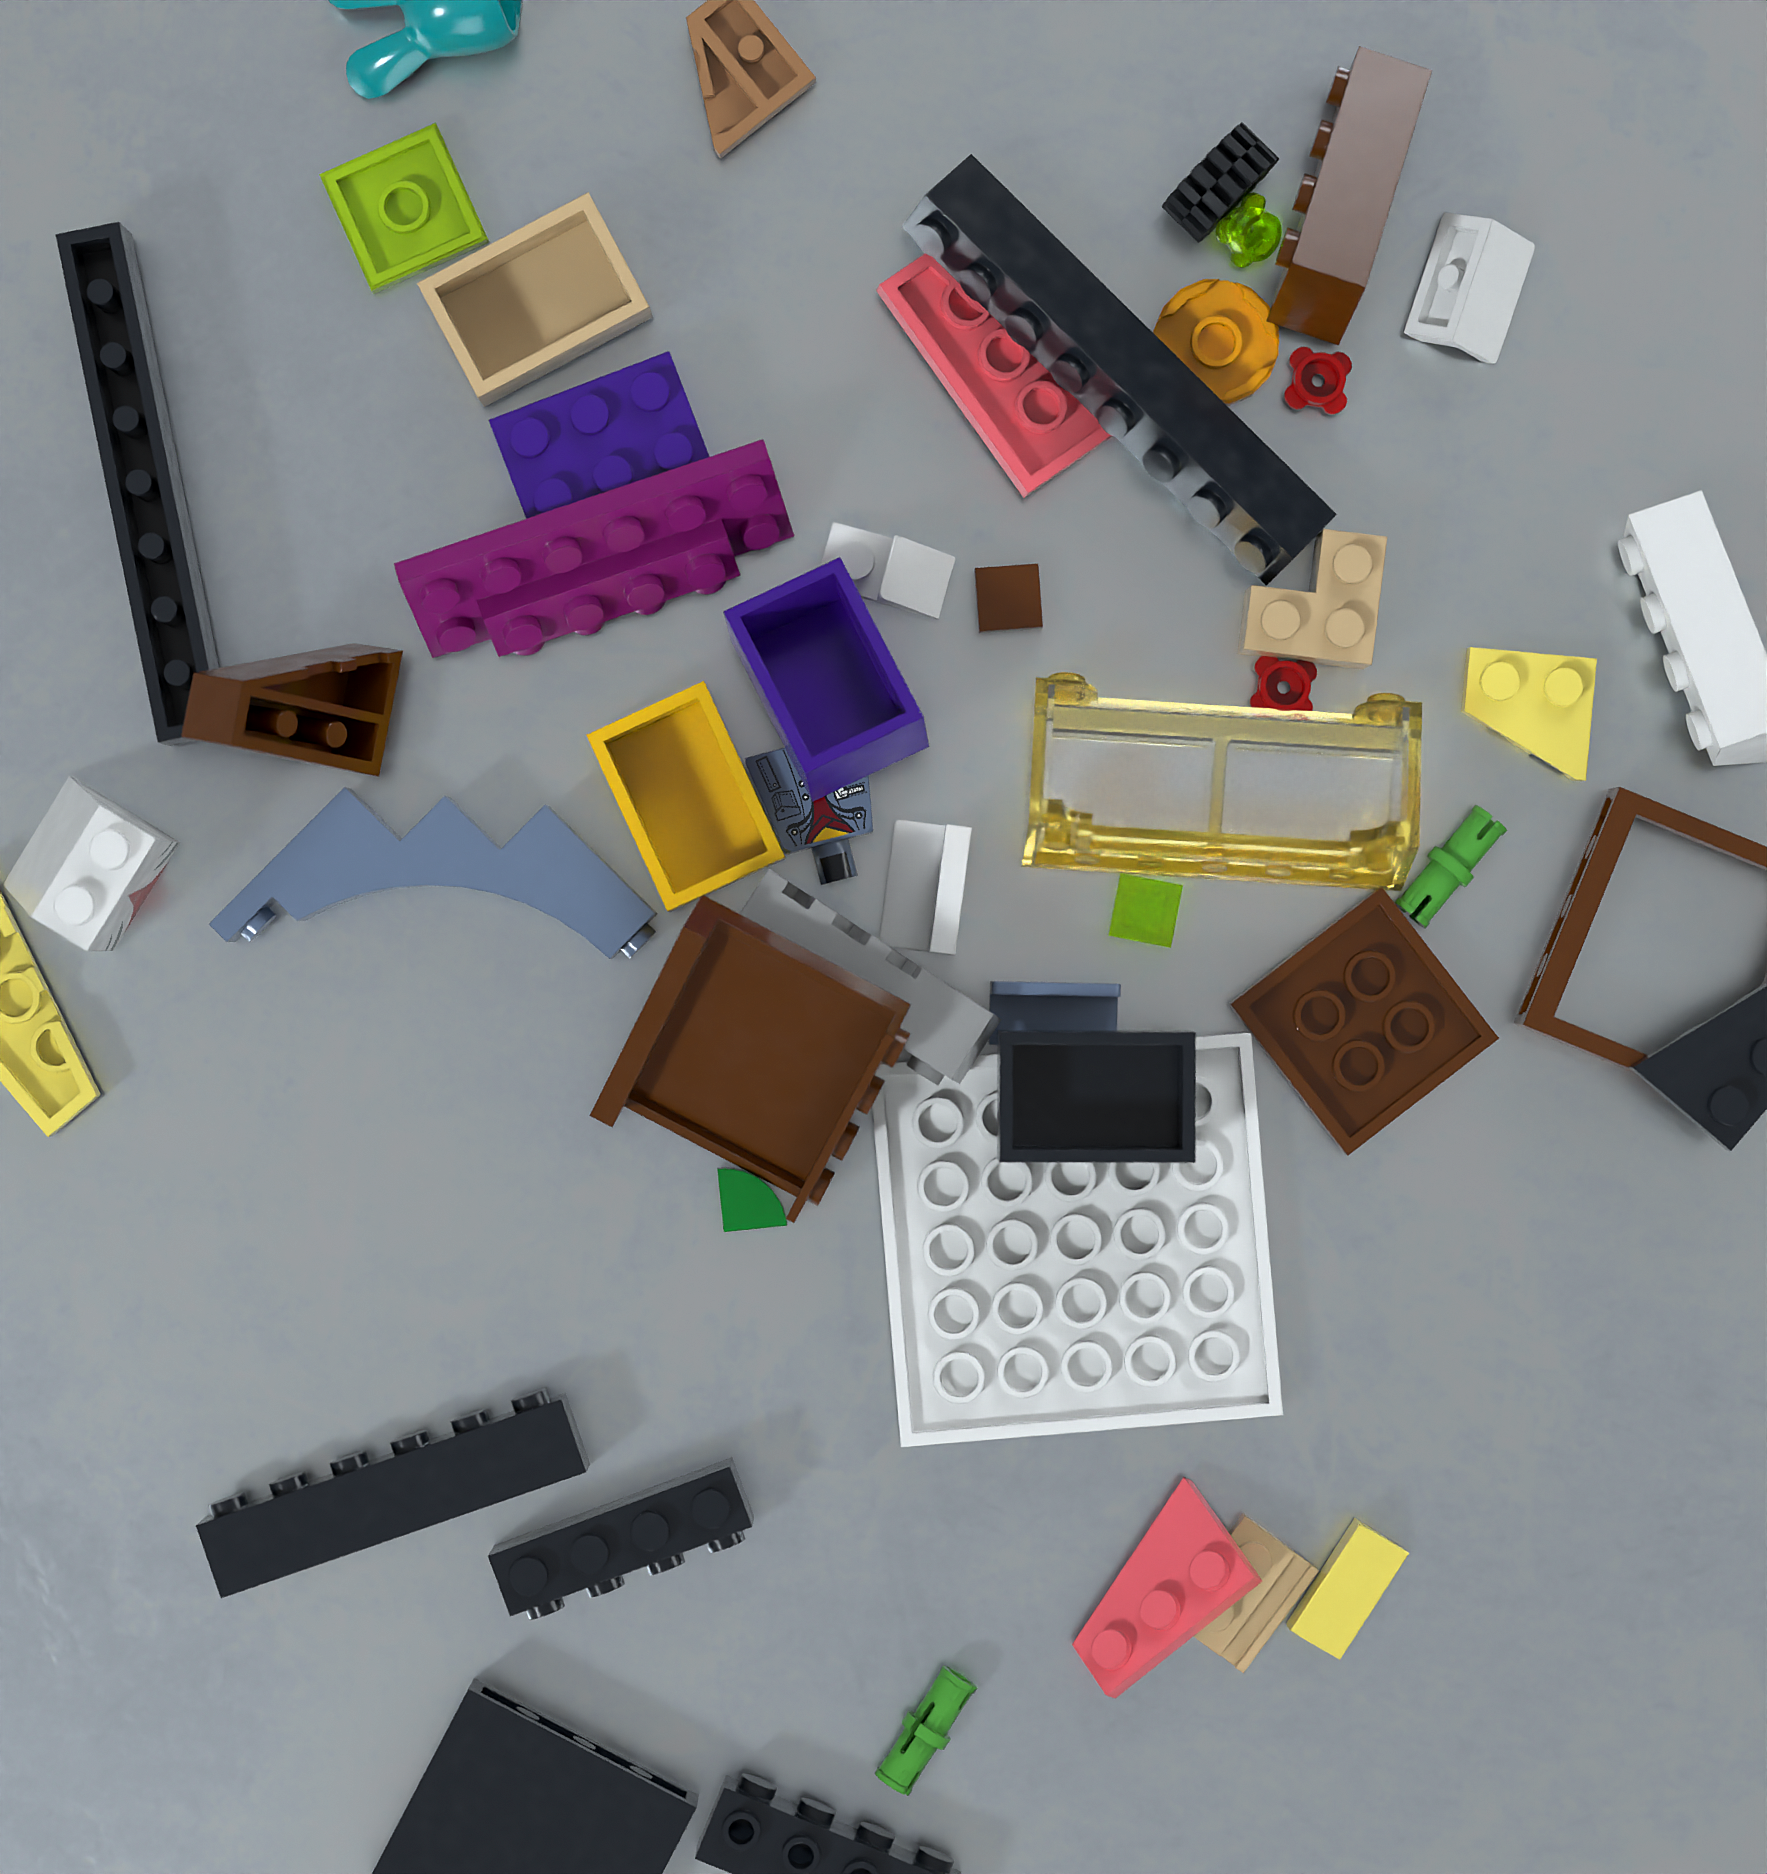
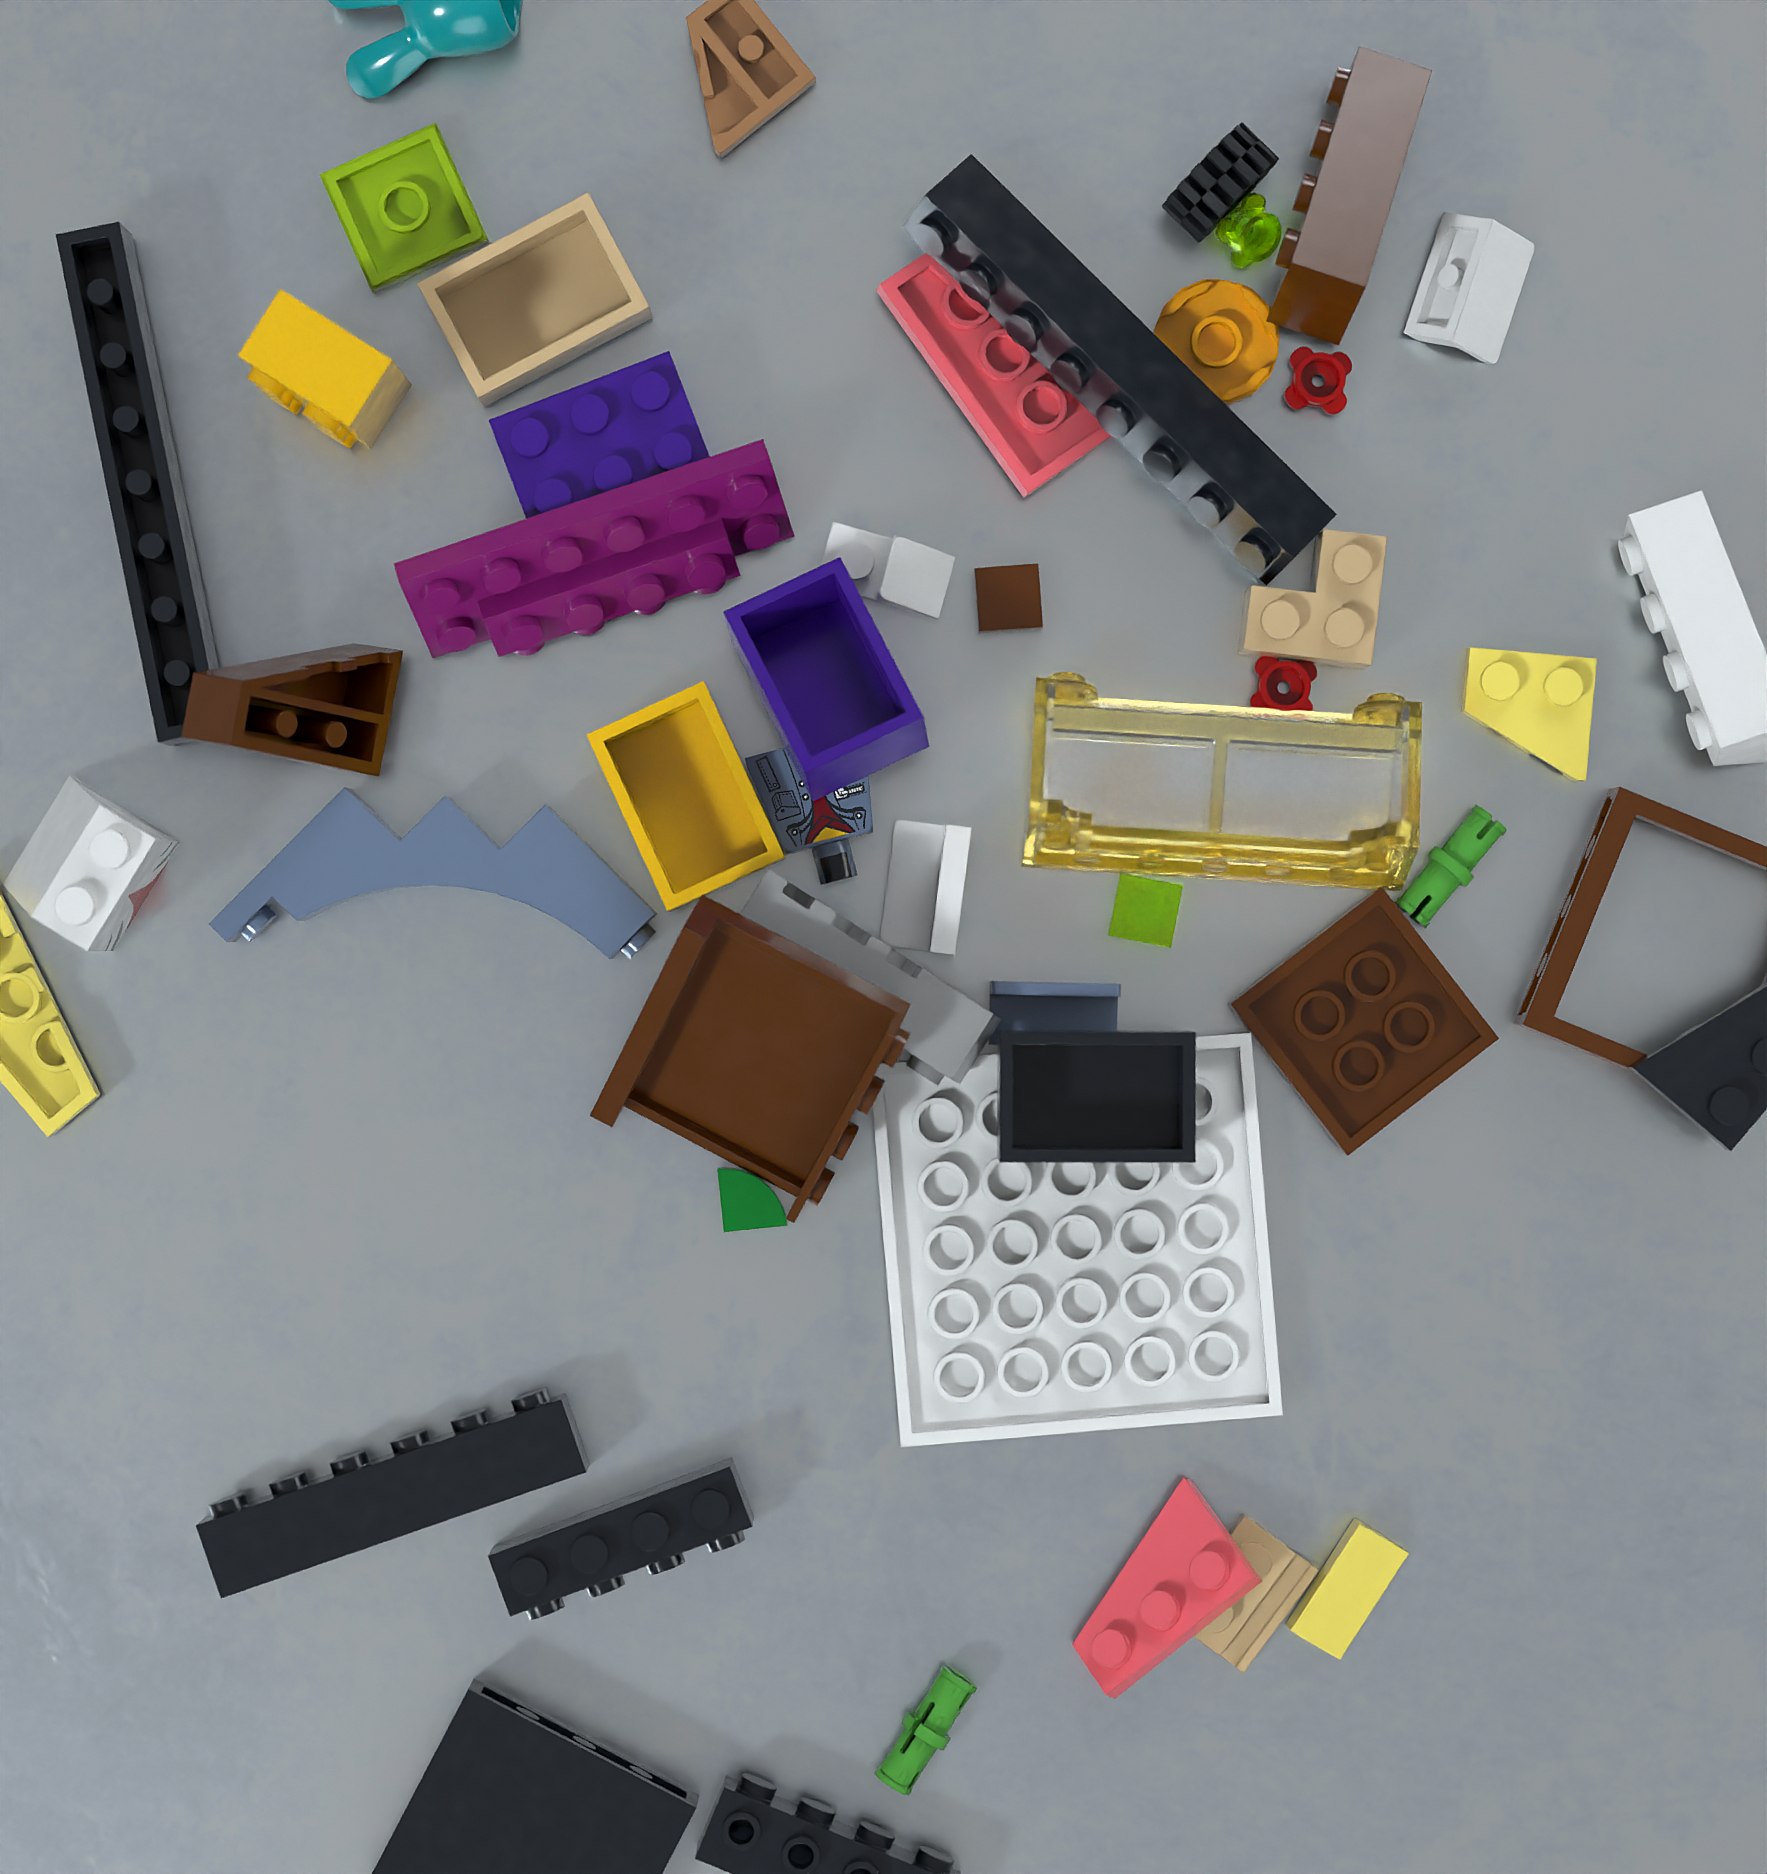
(319, 365): none -> yellow piece

